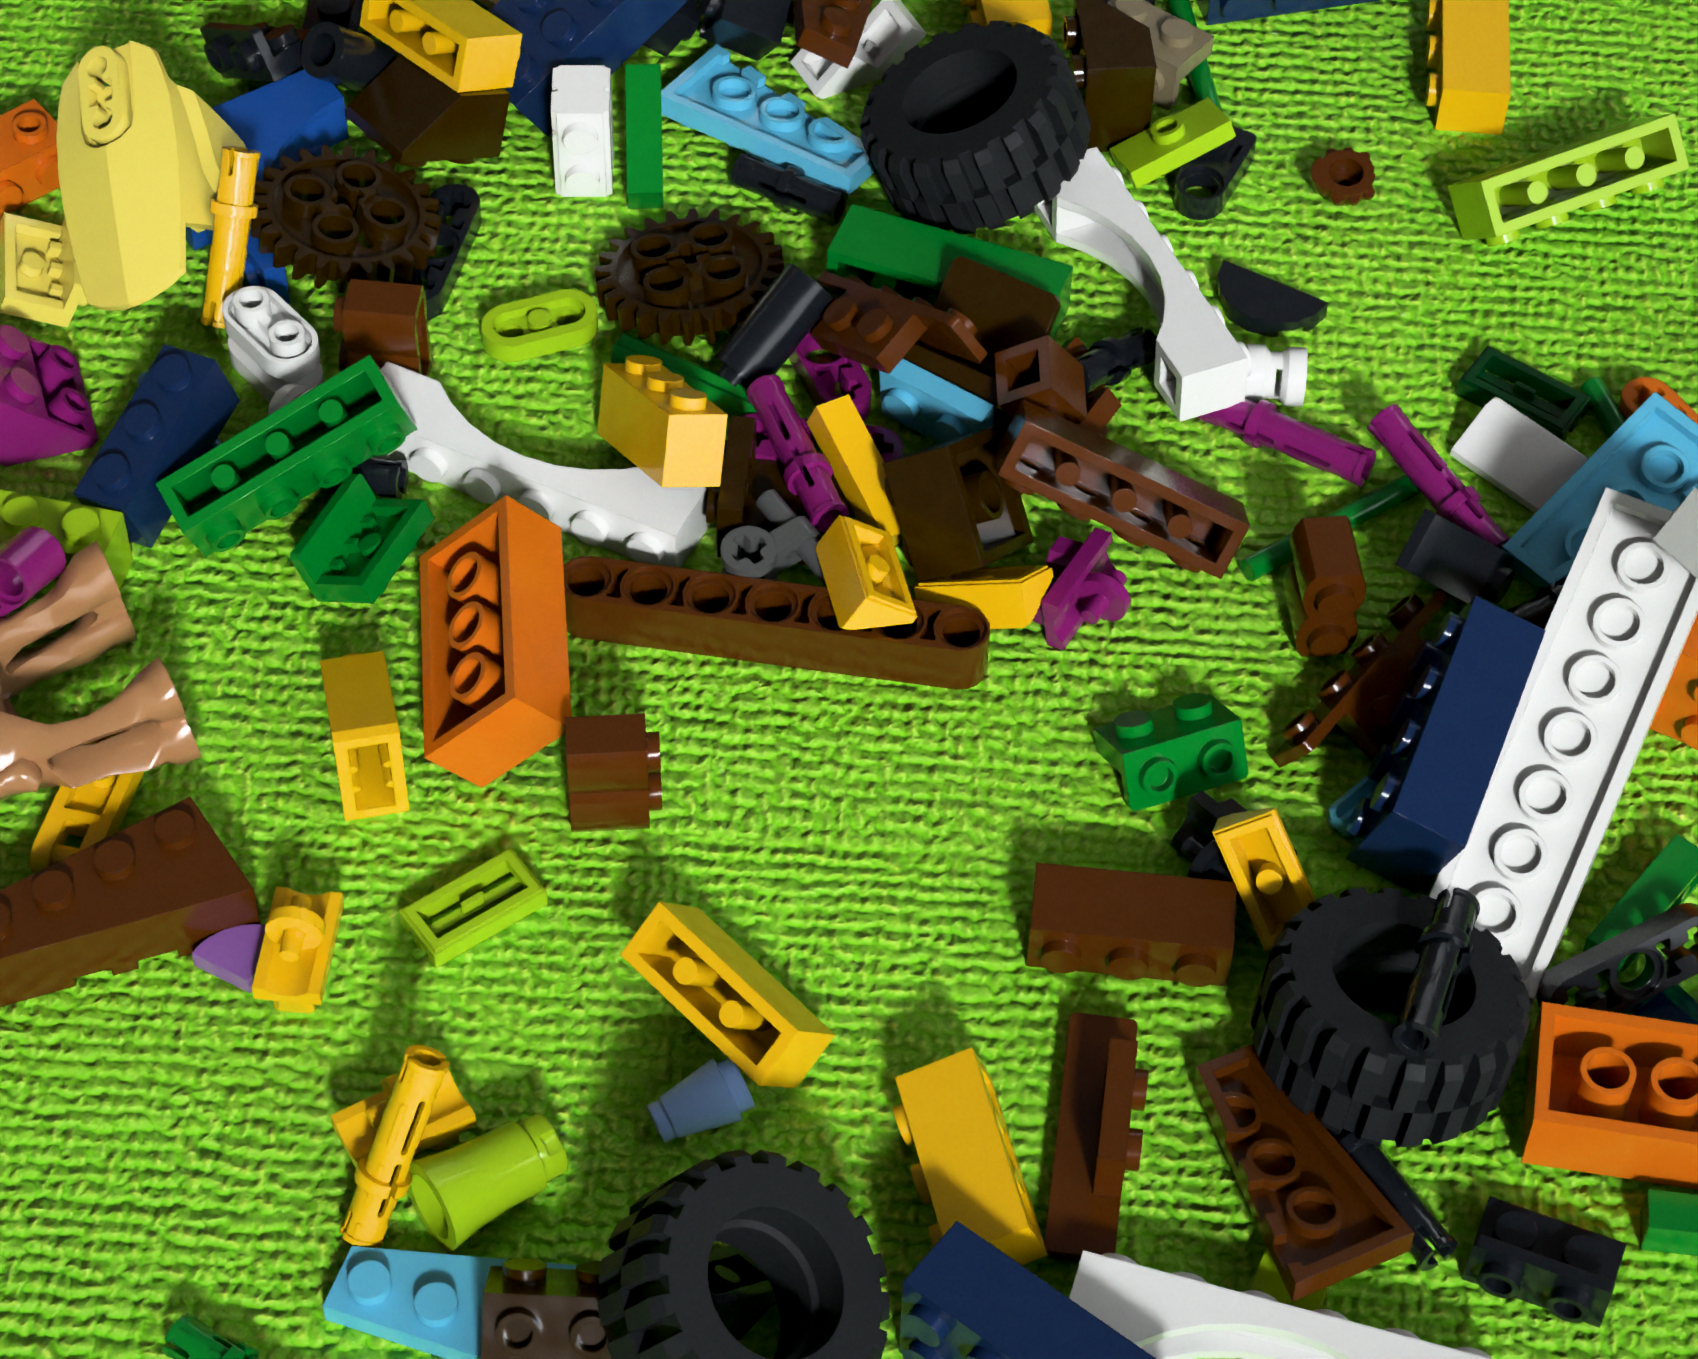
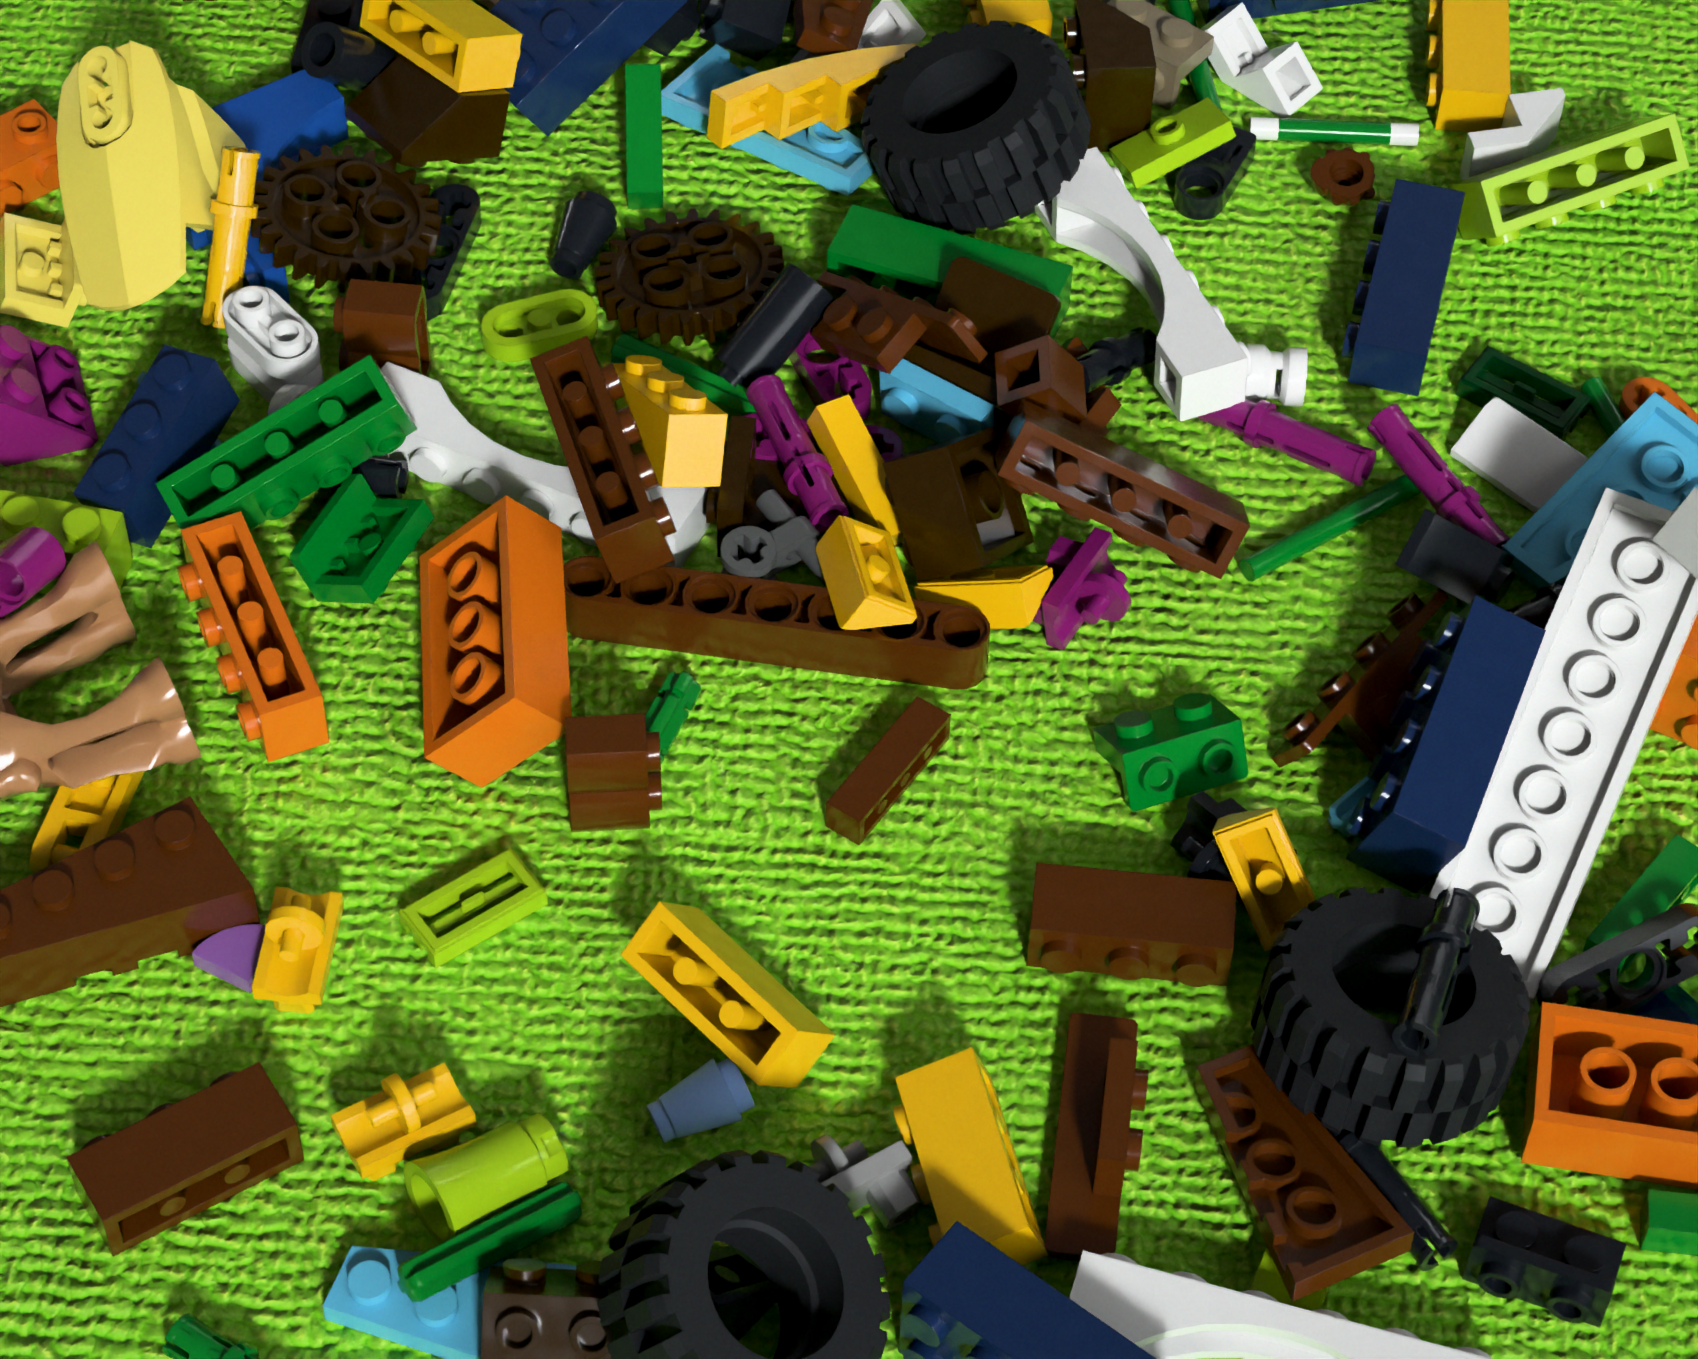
(185, 1158): none -> reddish brown brick
(253, 51): black bracket -> none
(255, 638): none -> orange brick
(365, 735): yellow slope -> none
(385, 1171): yellow pin -> none
(489, 1242): none -> green axle
(582, 130): white brick -> none
(582, 232): none -> black cone
(602, 461): none -> reddish brown brick
(669, 712): none -> green axle
(789, 188): black pin -> none
(800, 94): none -> yellow slope
(871, 1180): none -> light grey hips
(887, 770): none -> reddish brown piece
(1265, 304): black tile -> none
(1271, 77): none -> white slope
(1324, 586): reddish brown brick -> none
(1334, 131): none -> green bar
(1405, 287): none -> dark blue brick
(1526, 130): none -> white slope

